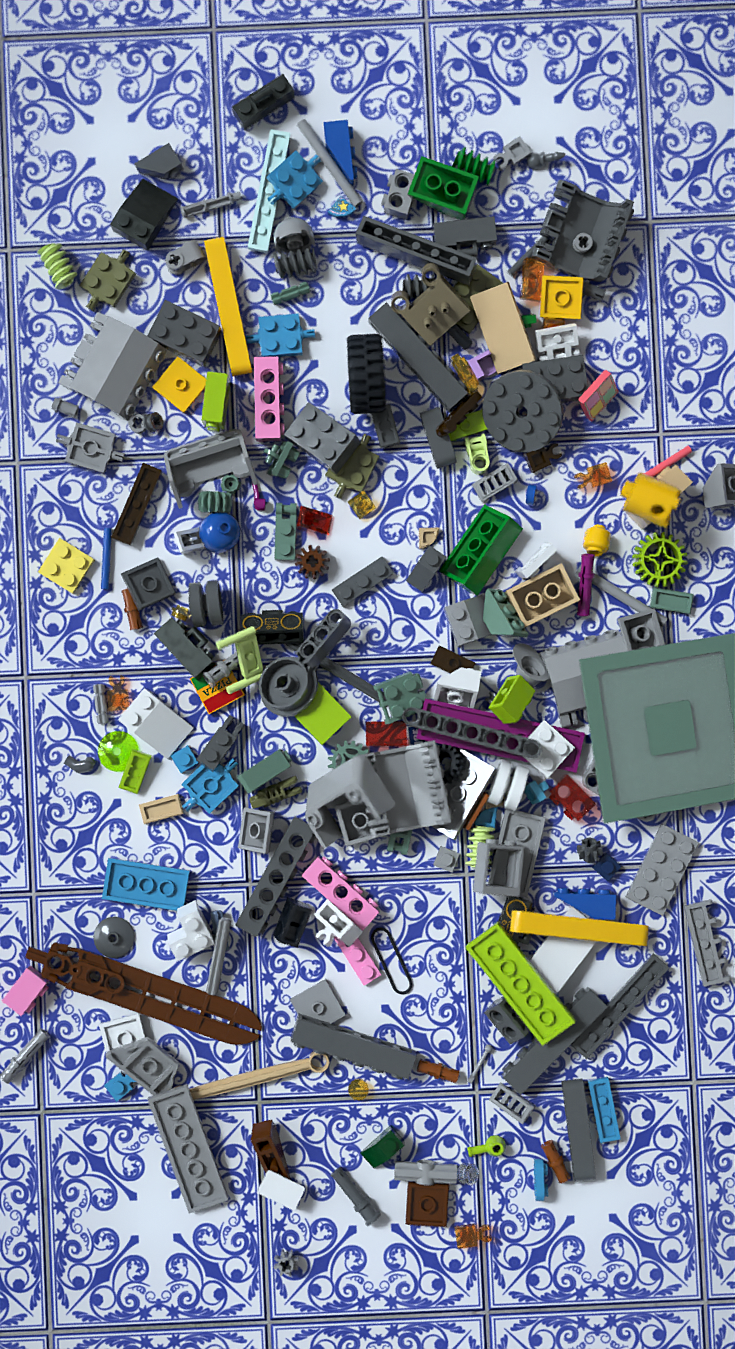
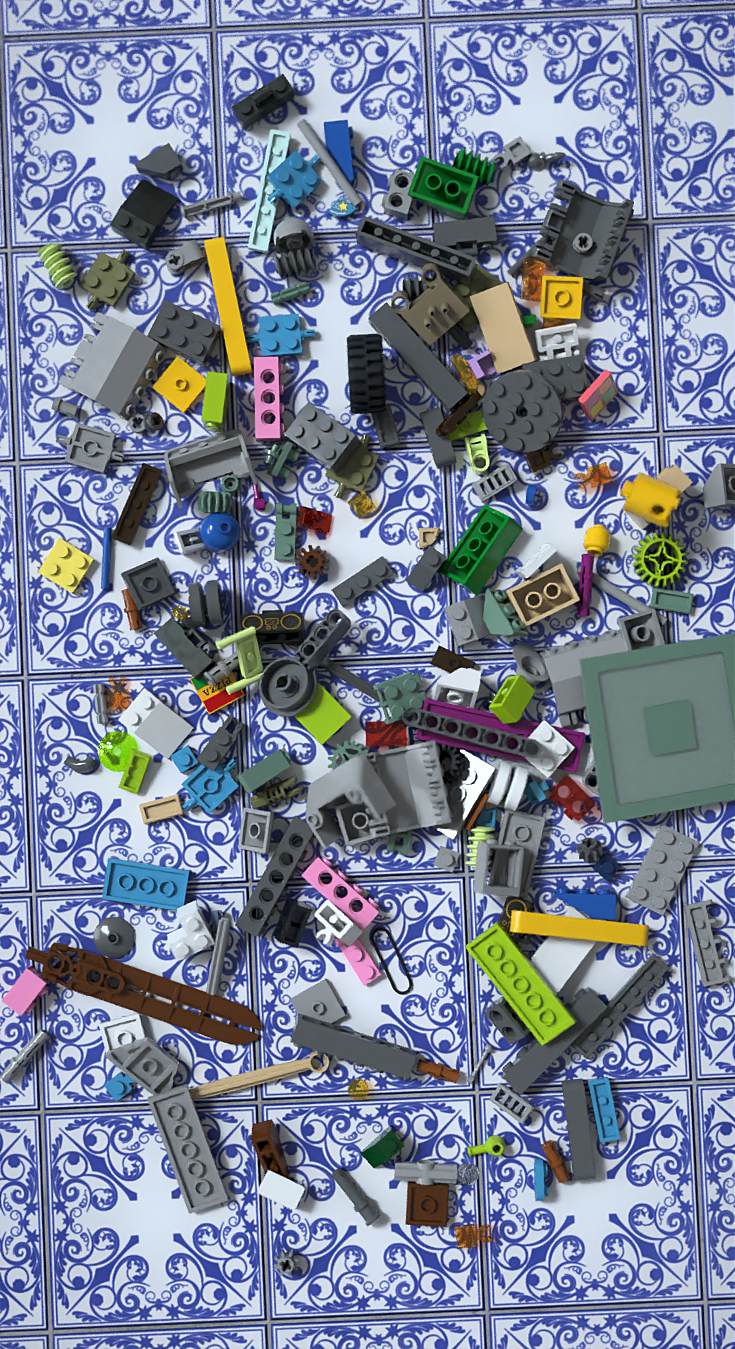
(669, 461): coral bar -> none

